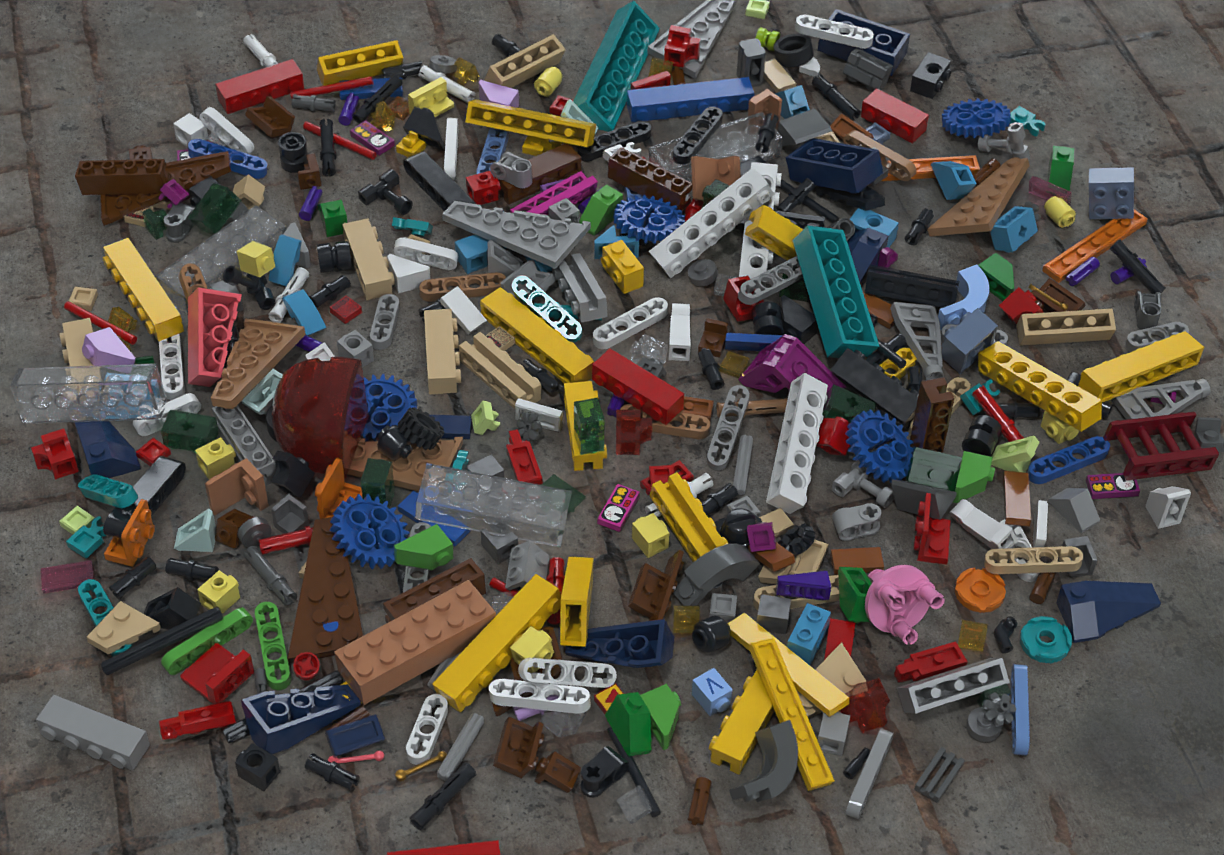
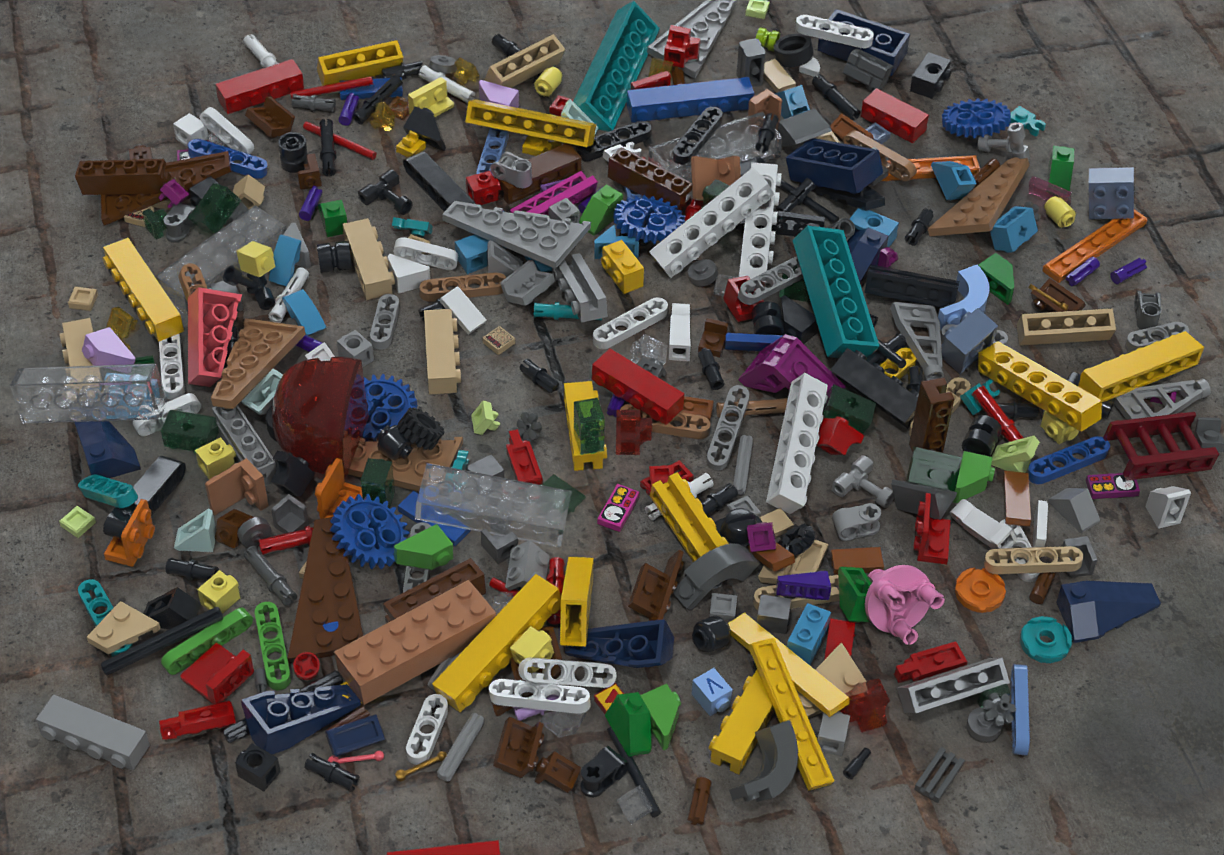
(55, 454): red brick -> none
(66, 576): clear pink tile -> none
(86, 539): teal plate -> none
(99, 322): red bar -> none
(132, 577): black axle -> none
(152, 450): red tile -> none
(330, 291): black pin -> none
(345, 309): red tile -> none
(372, 137): tile -> none
(435, 803): black pin -> none
(451, 148): white beam -> none
(454, 425): dark blue tile -> none
(499, 370): tan brick -> none
(537, 337): yellow brick -> none
(547, 416): white tile -> none
(549, 306): beam -> none
(650, 535): light yellow brick -> none
(685, 618): clear yellow tile -> none
(734, 364): clear yellow tile -> none
(773, 232): yellow brick -> none
(869, 774): light grey beam -> none
(871, 431): blue gear -> none
(880, 309): dark orange tile -> none
(972, 635): clear yellow tile -> none
(1003, 632): black arm -> none
(1019, 303): red brick -> none
(1136, 267): black pin -> none

